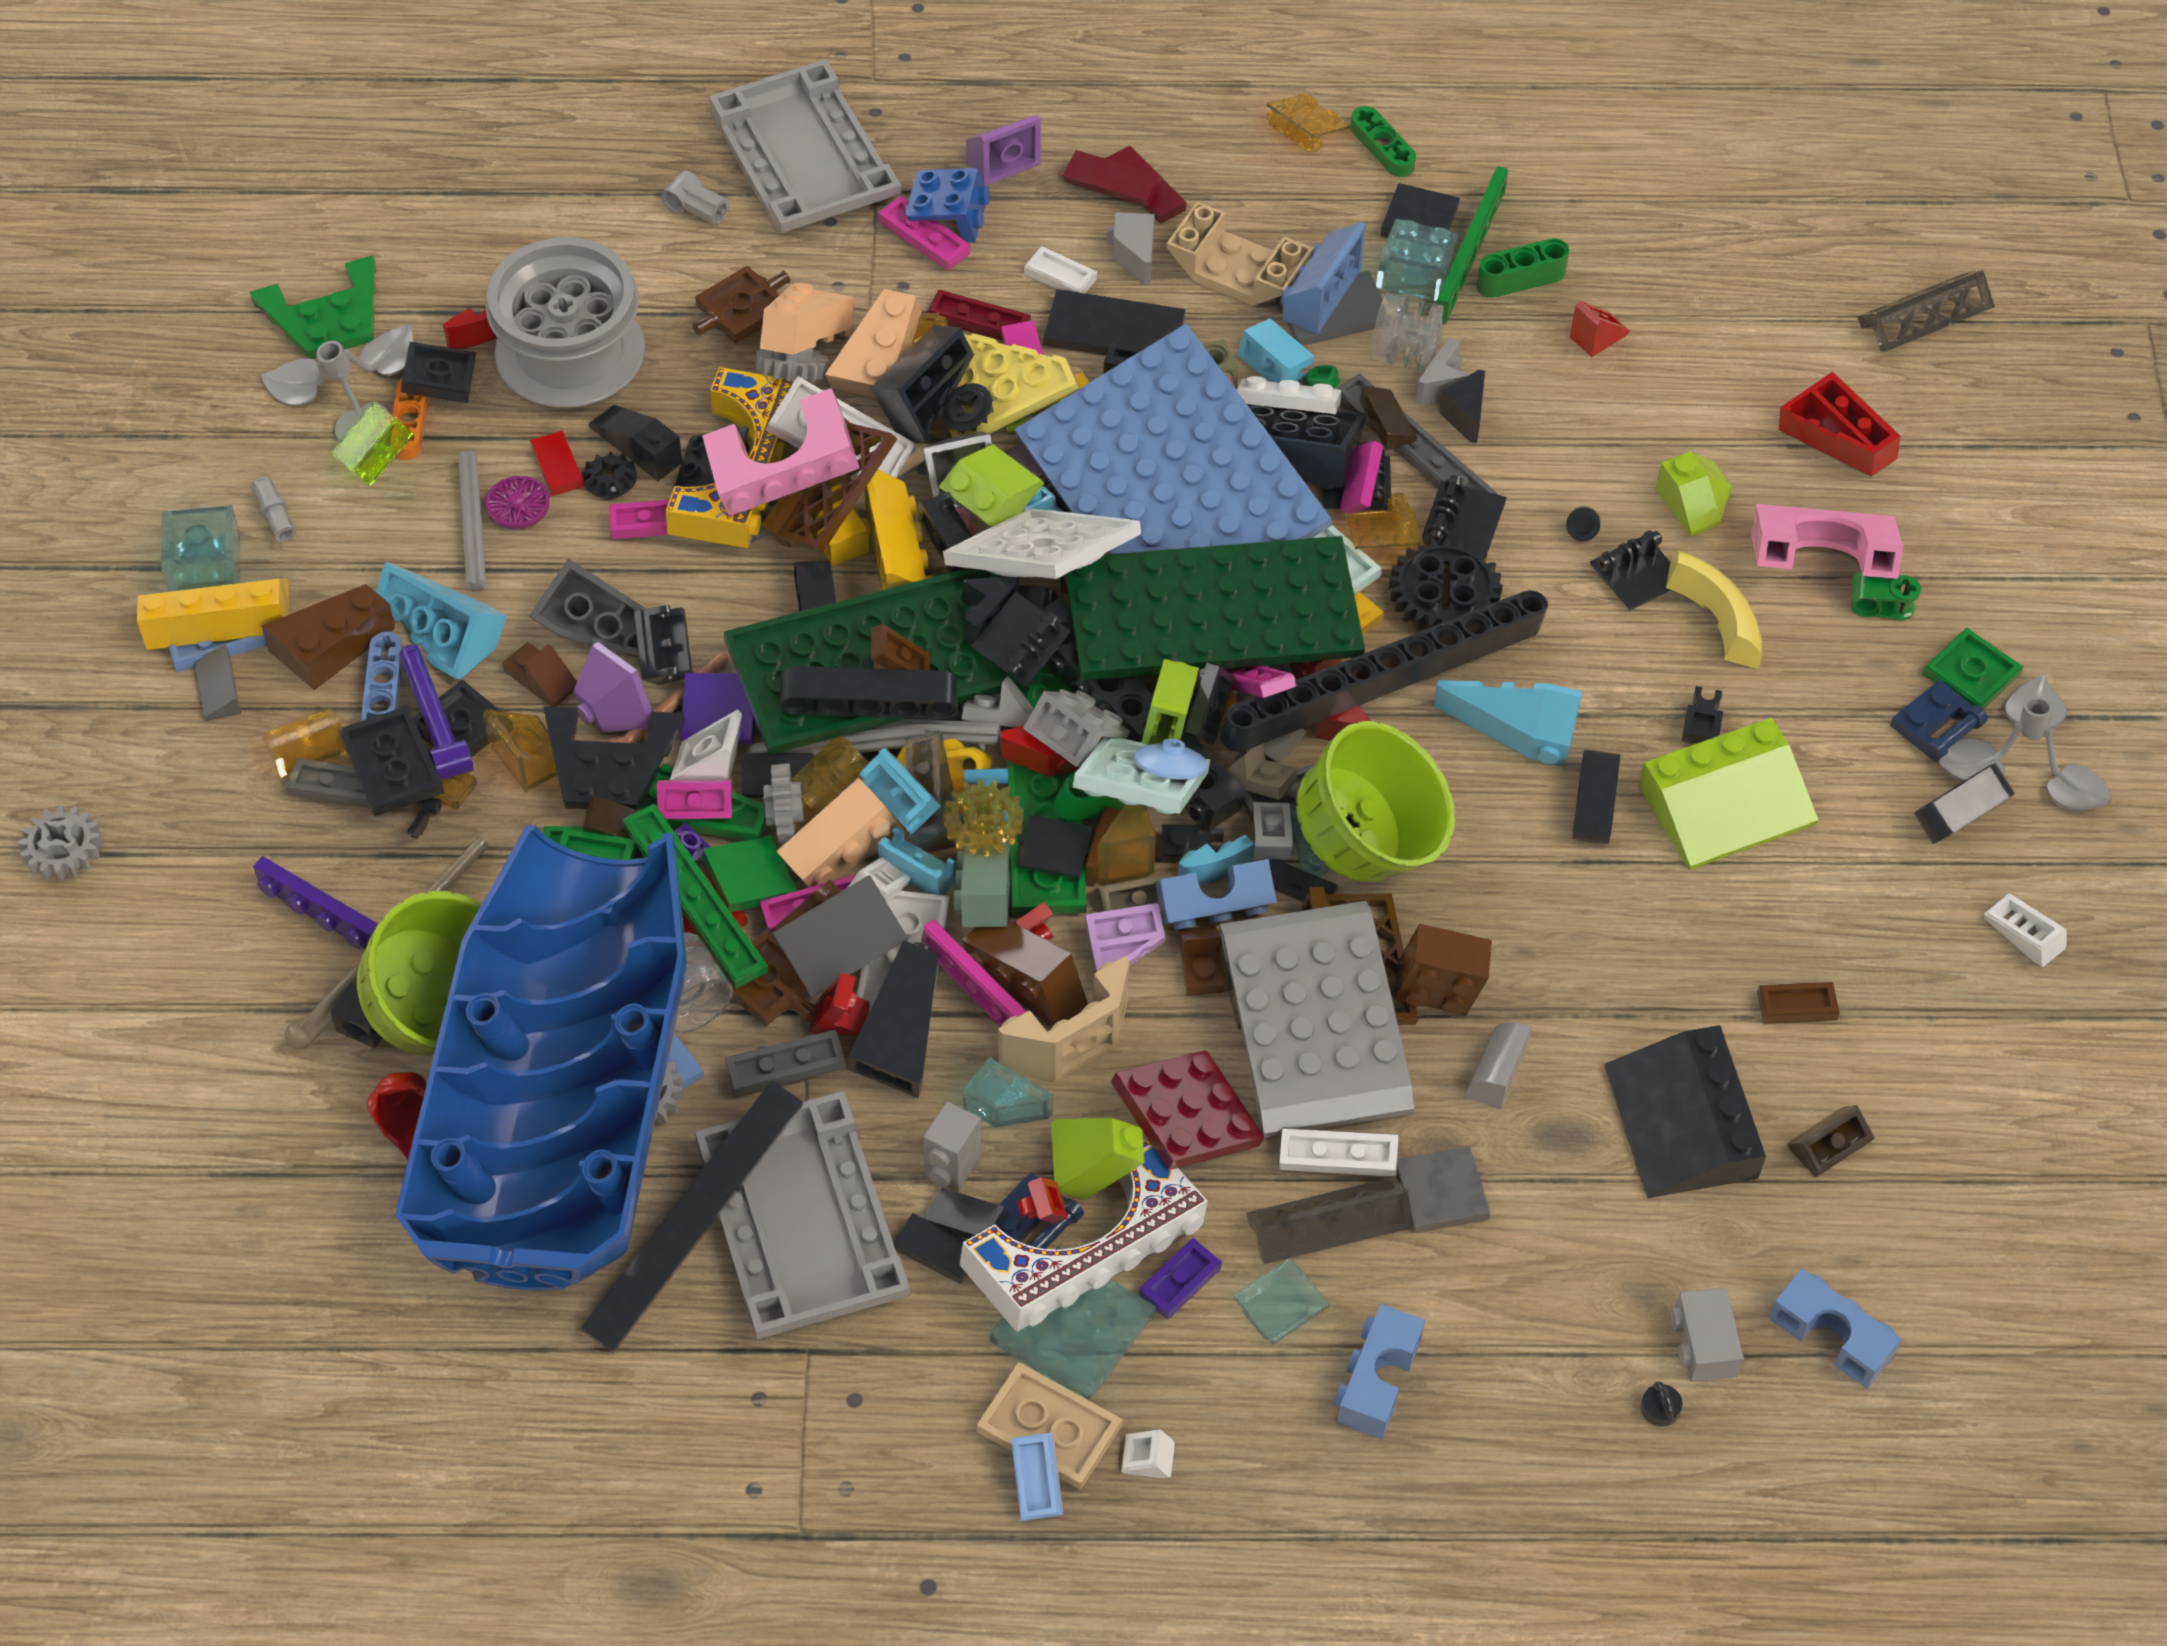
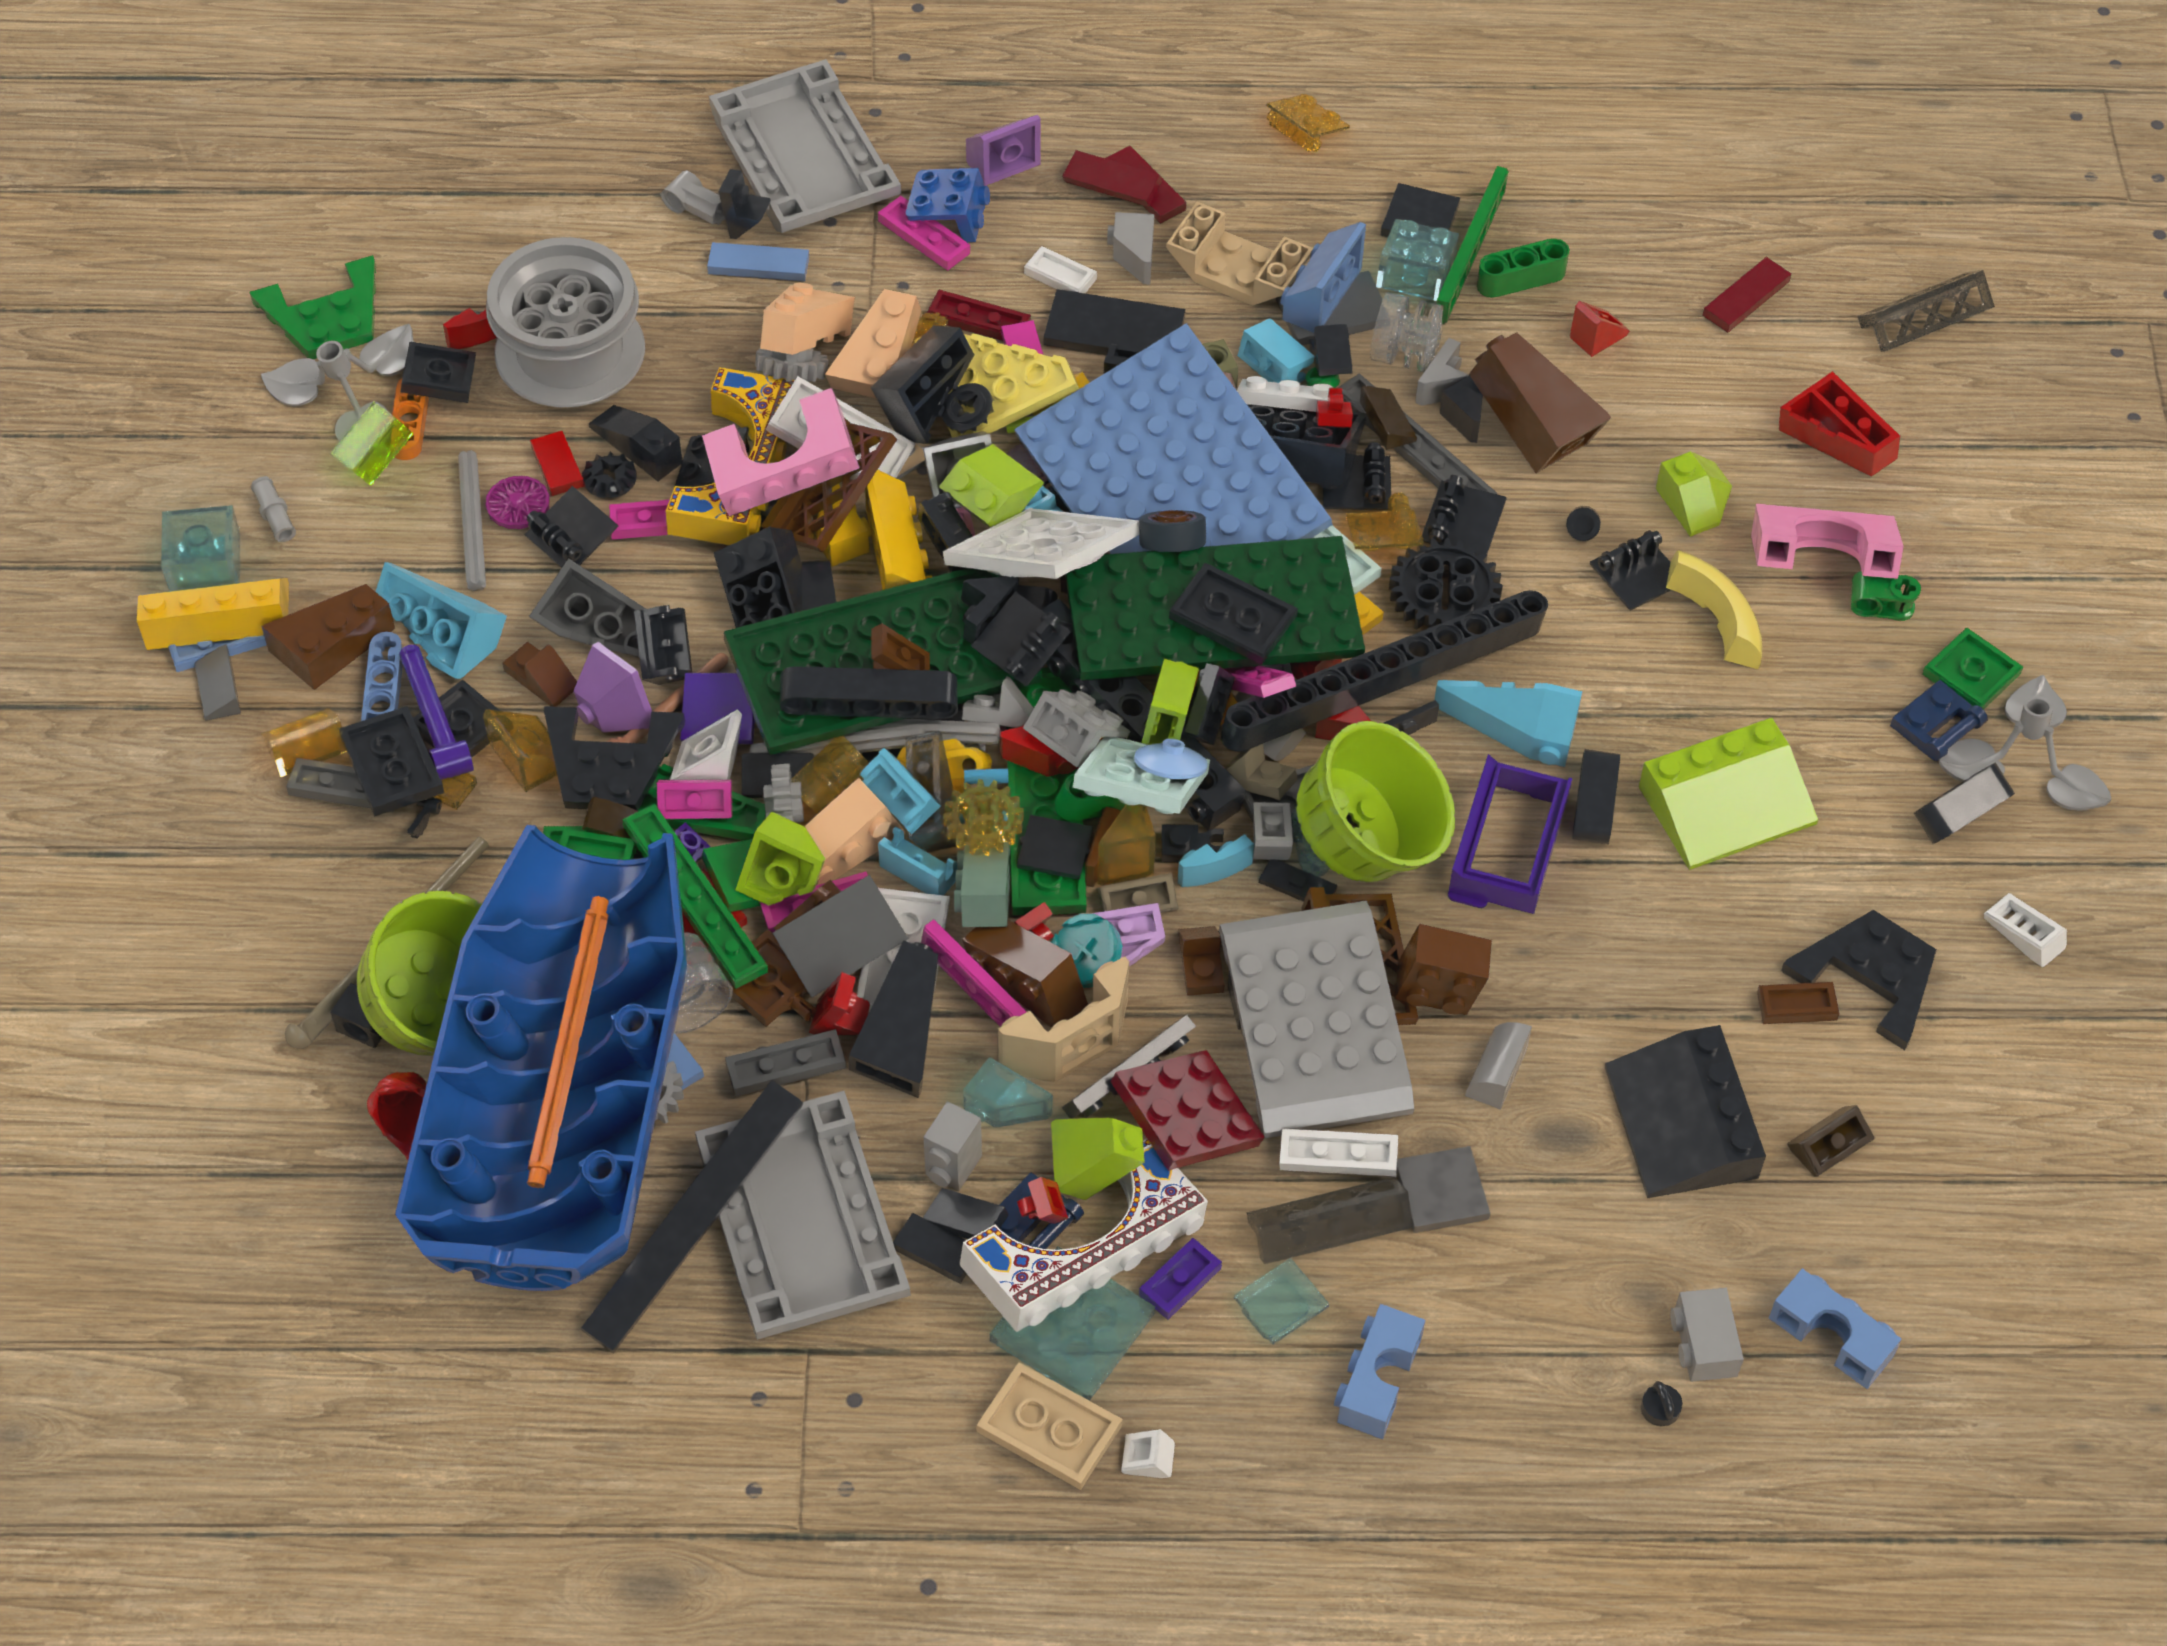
(60, 843): light grey gear -> none
(308, 899): dark purple plate -> none
(567, 1043): none -> orange piece
(570, 528): none -> black hinge
(738, 303): reddish brown plate -> none
(740, 208): none -> black slope
(758, 261): none -> medium blue tile
(761, 576): none -> black slope
(780, 861): none -> lime slope
(886, 876): white slope -> none
(1037, 1476): light blue tile -> none
(1090, 942): none -> teal tile
(1171, 1038): none -> plate
(1172, 531): none -> black wheel
(1233, 613): none -> black tile
(1248, 889): medium blue arch -> none
(1331, 349): none -> black slope
(1334, 411): none -> red tile
(1361, 477): dark pink tile -> none
(1382, 129): green beam -> none
(1416, 718): none -> black piece
(1478, 887): none -> dark purple piece
(1536, 401): none -> reddish brown slope
(1702, 719): black plate -> none
(1747, 294): none -> dark red tile
(1880, 958): none -> black wing

